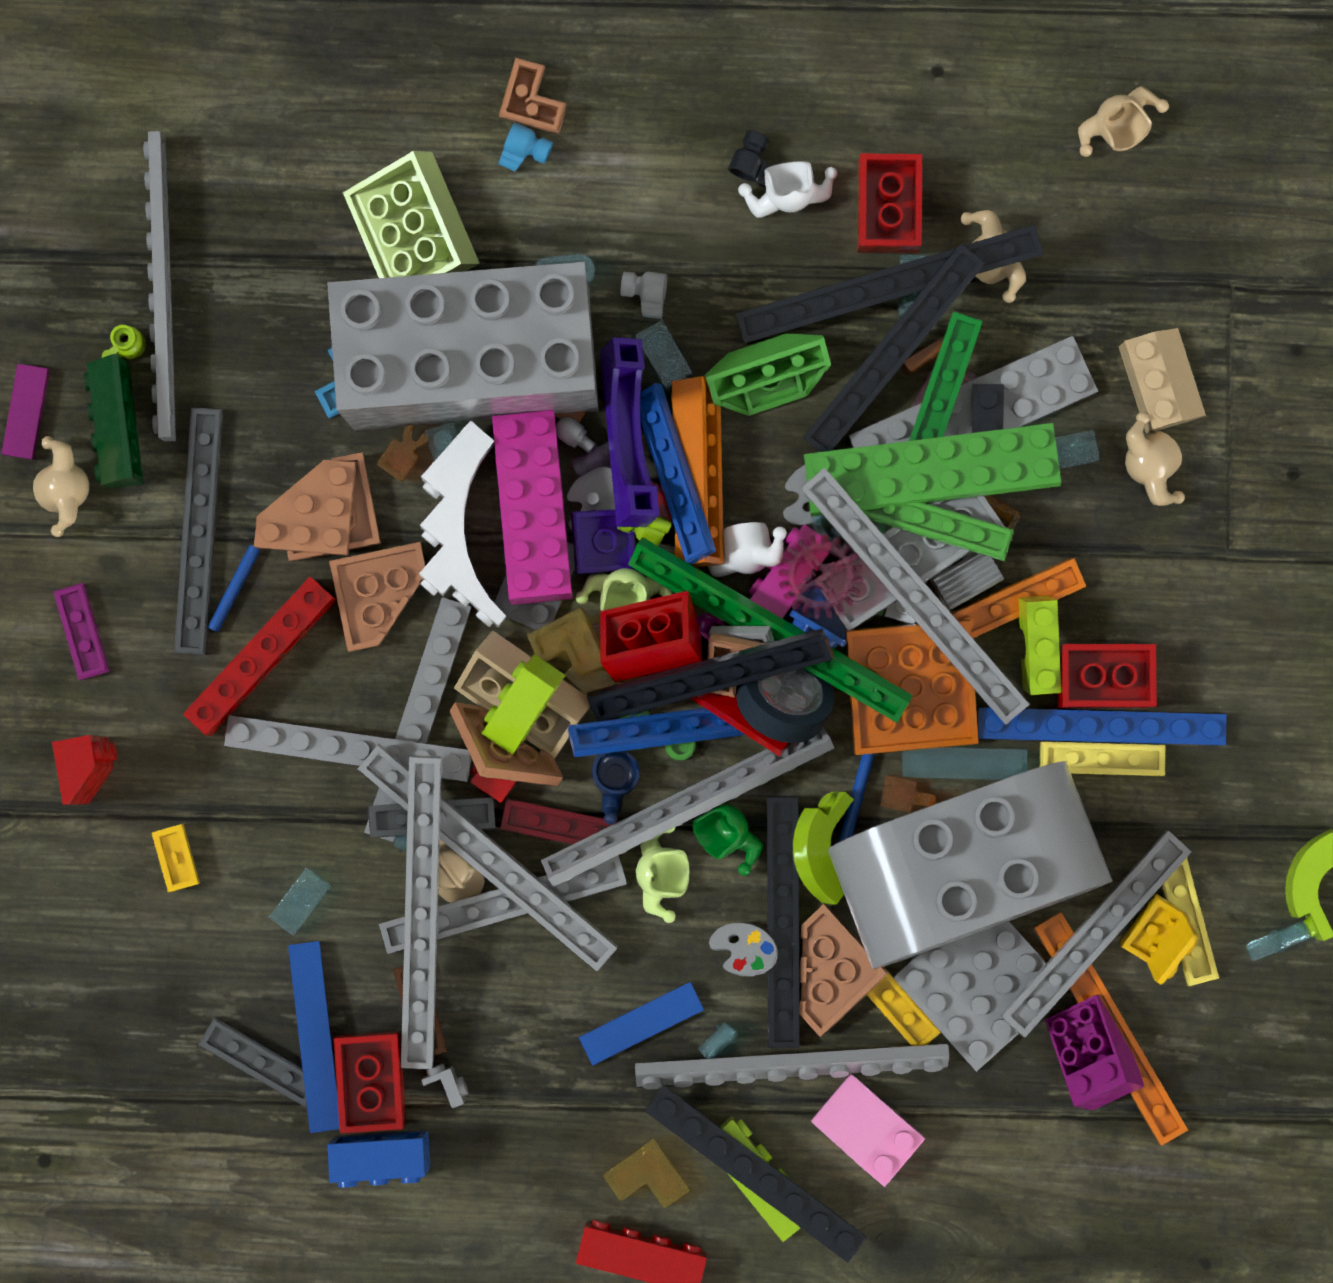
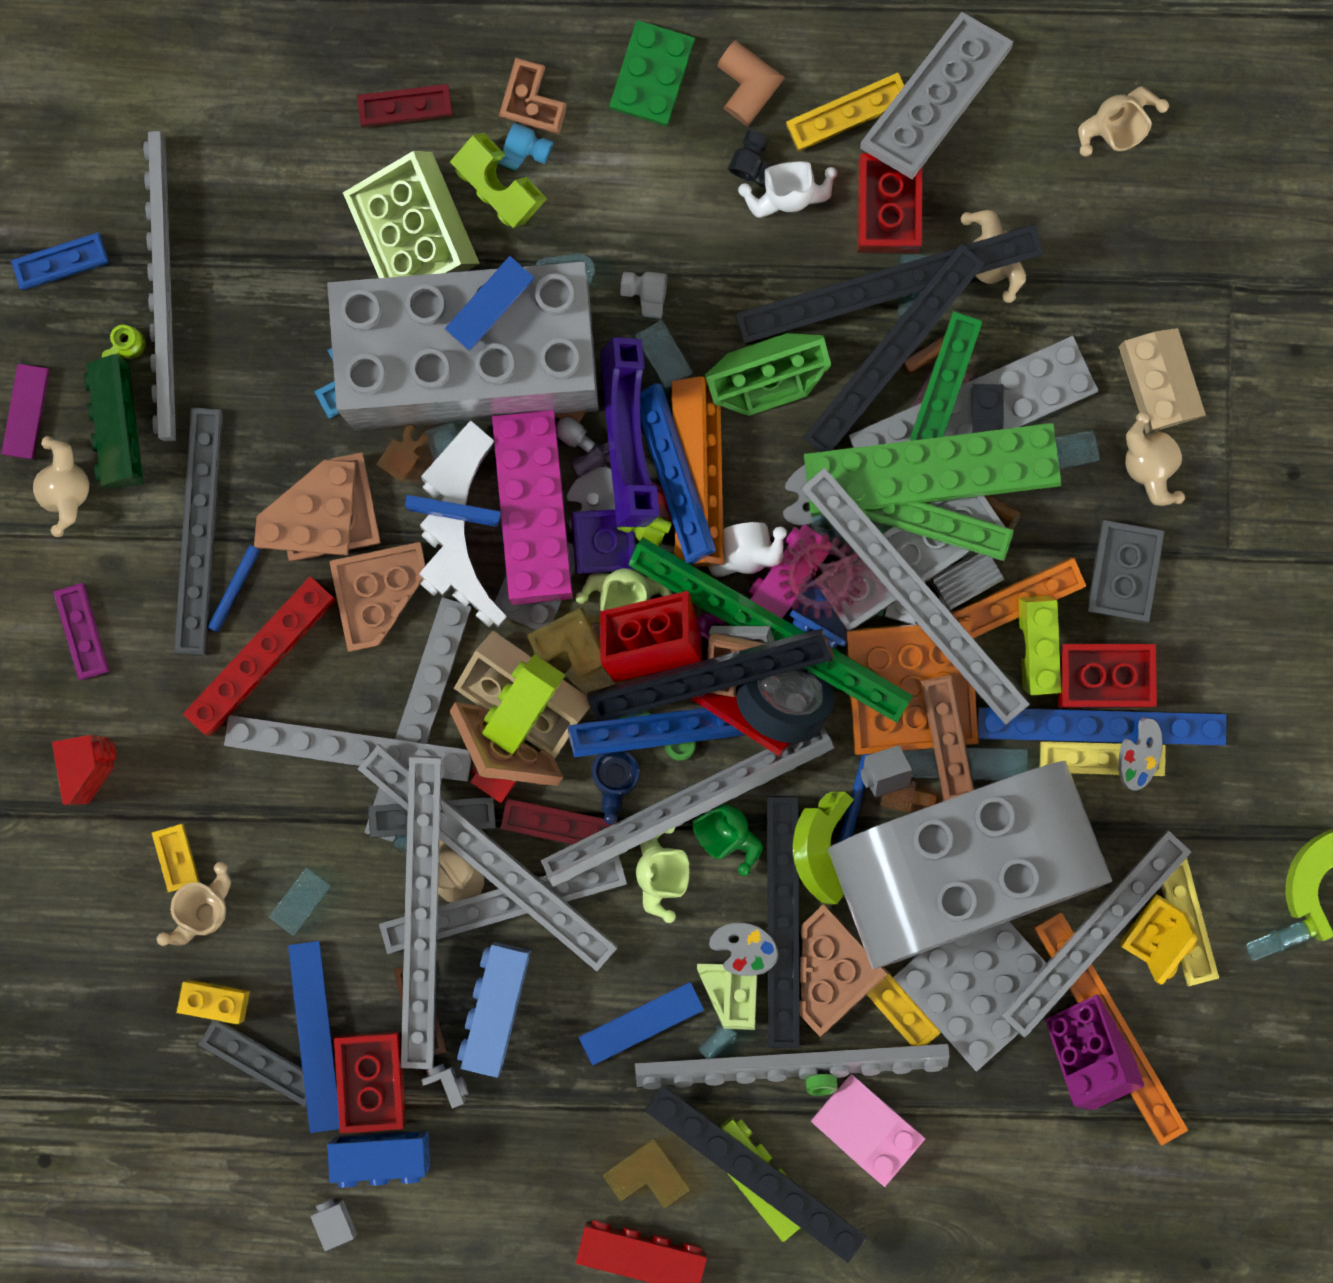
(60, 261): none -> blue tile
(198, 909): none -> tan piece
(213, 1001): none -> yellow brick
(333, 1223): none -> light grey brick
(404, 105): none -> dark red plate
(452, 510): none -> blue tile
(477, 165): none -> lime arch
(489, 303): none -> blue tile
(495, 1009): none -> medium blue brick
(652, 73): none -> green plate
(731, 996): none -> yellowish green wing
(756, 80): none -> nougat brick
(821, 1084): none -> bright green tile
(844, 113): none -> yellow plate
(886, 771): none -> light grey brick
(936, 95): none -> light grey plate
(947, 736): none -> nougat tile
(1125, 571): none -> dark grey plate
(1138, 761): none -> light grey piece

